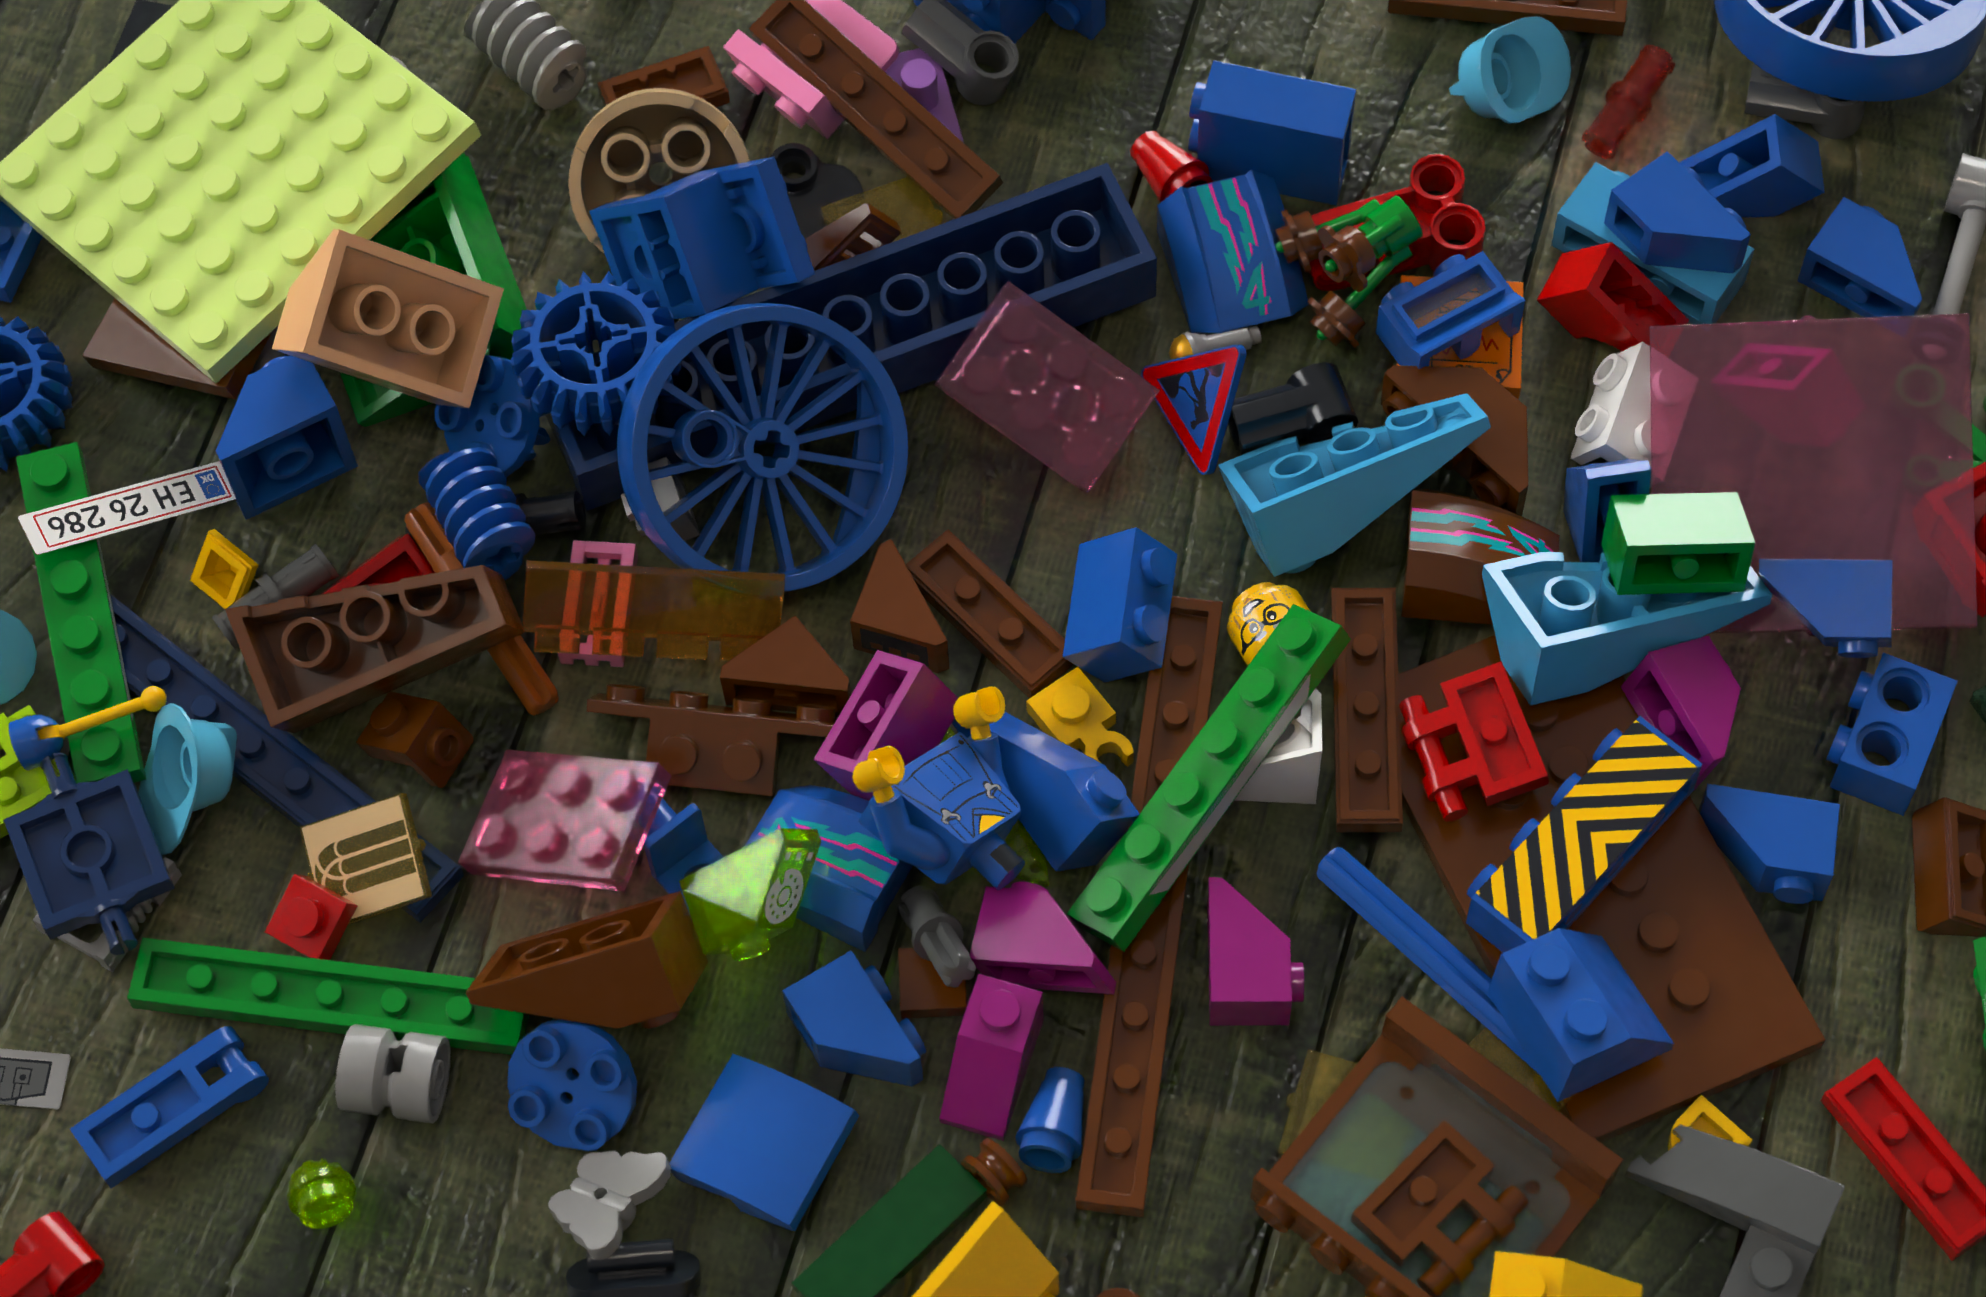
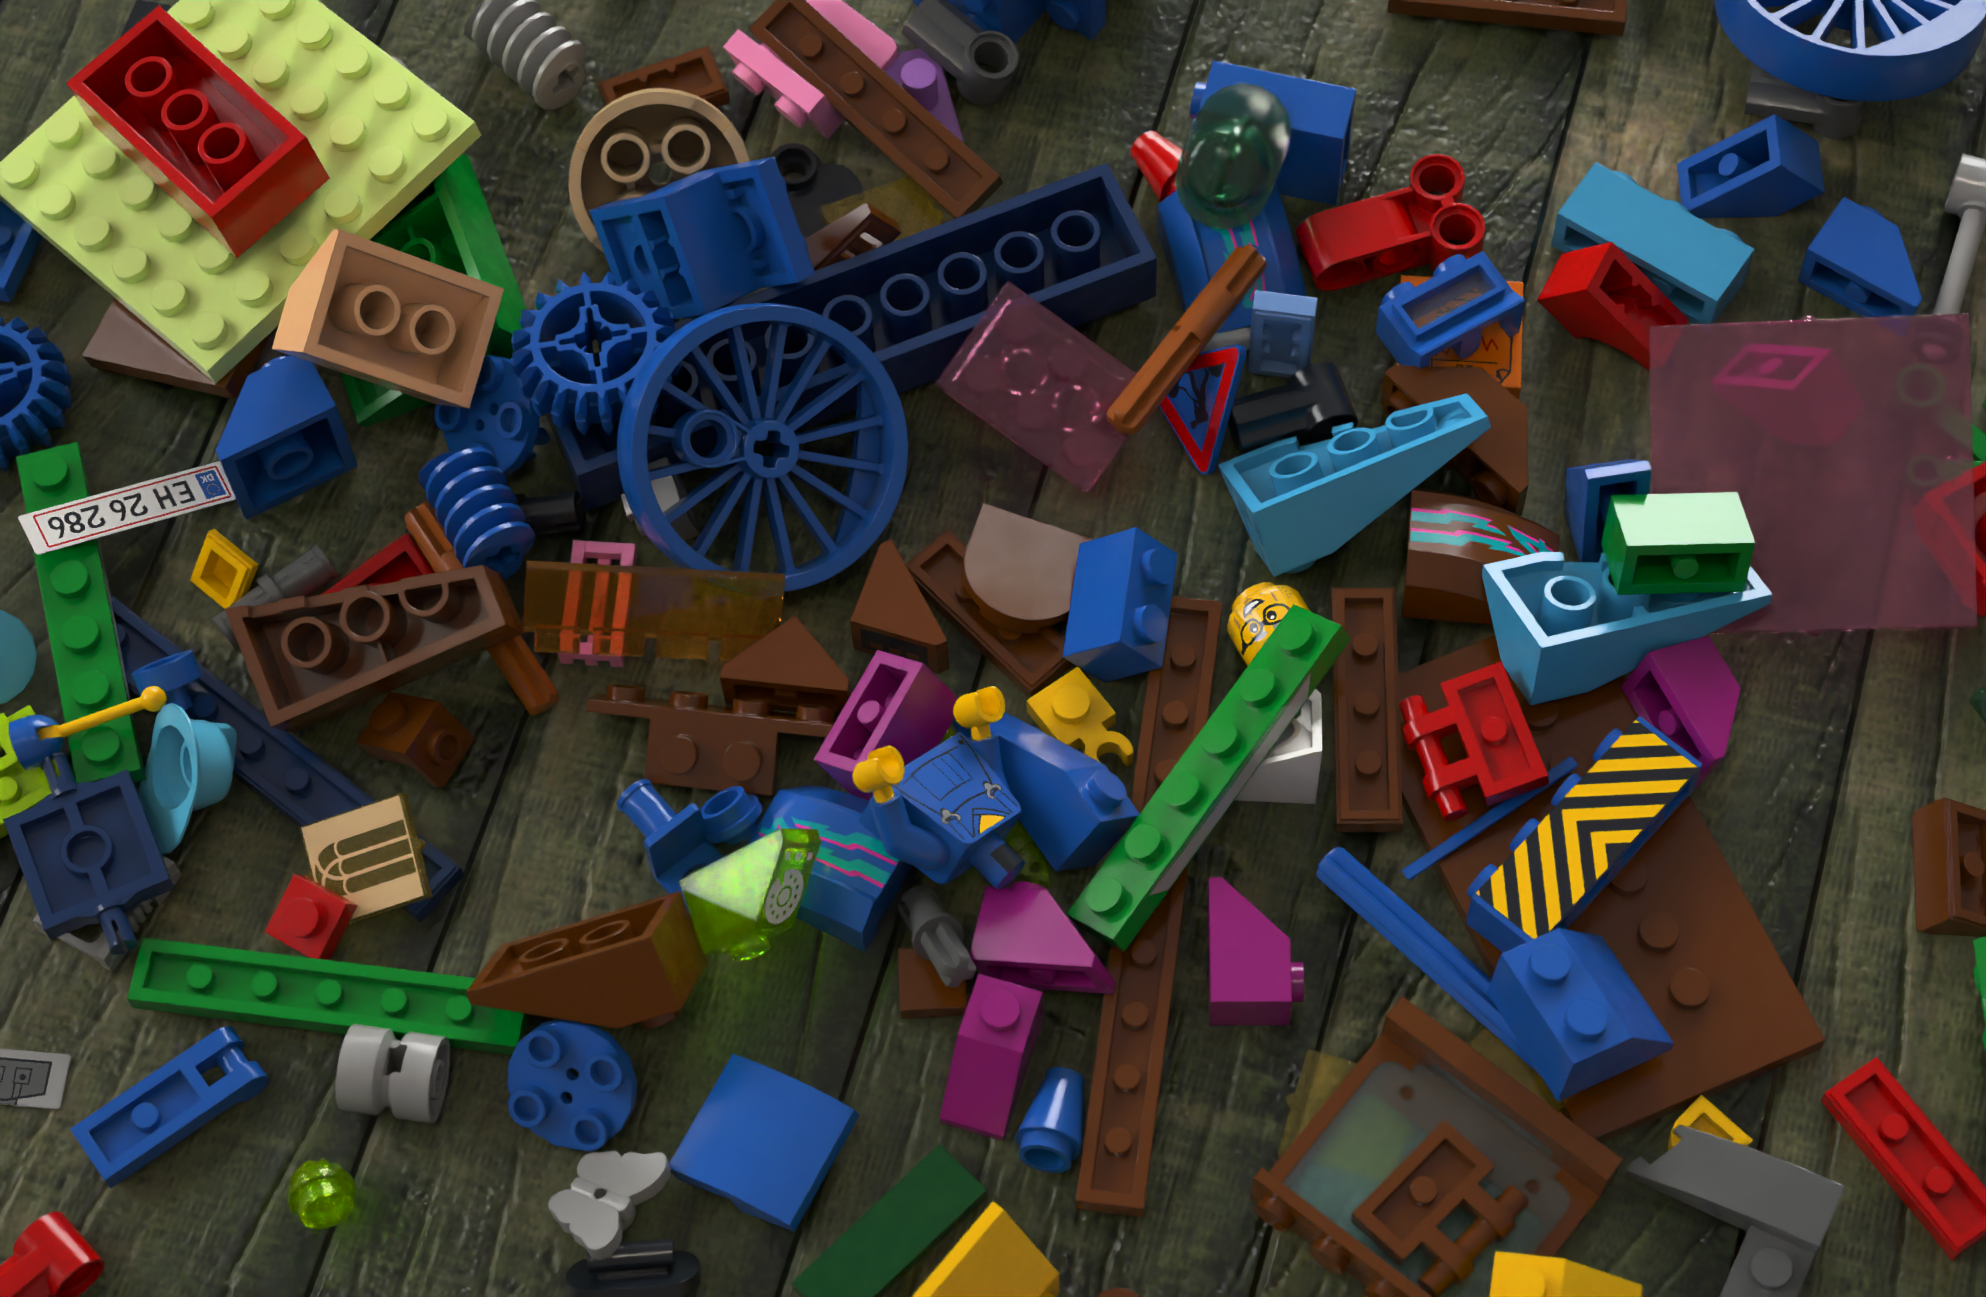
(170, 675): none -> blue tile
(198, 131): none -> red brick
(565, 819): clear pink plate -> none
(730, 815): none -> blue plate
(849, 1025): blue slope -> none
(995, 1171): reddish brown bush -> none
(1020, 570): none -> reddish brown tile
(1186, 340): none -> dark orange axle
(1233, 156): none -> clear green piece
(1281, 333): none -> medium blue plate
(1348, 256): plant -> none
(1484, 822): none -> blue piece
(1515, 71): medium azure piece -> none
(1619, 411): white bracket -> none
(1628, 101): clear red pin -> none
(1675, 221): blue slope -> none
(1775, 840): blue slope -> none
(1837, 600): blue slope -> none
(1899, 736): blue brick -> none

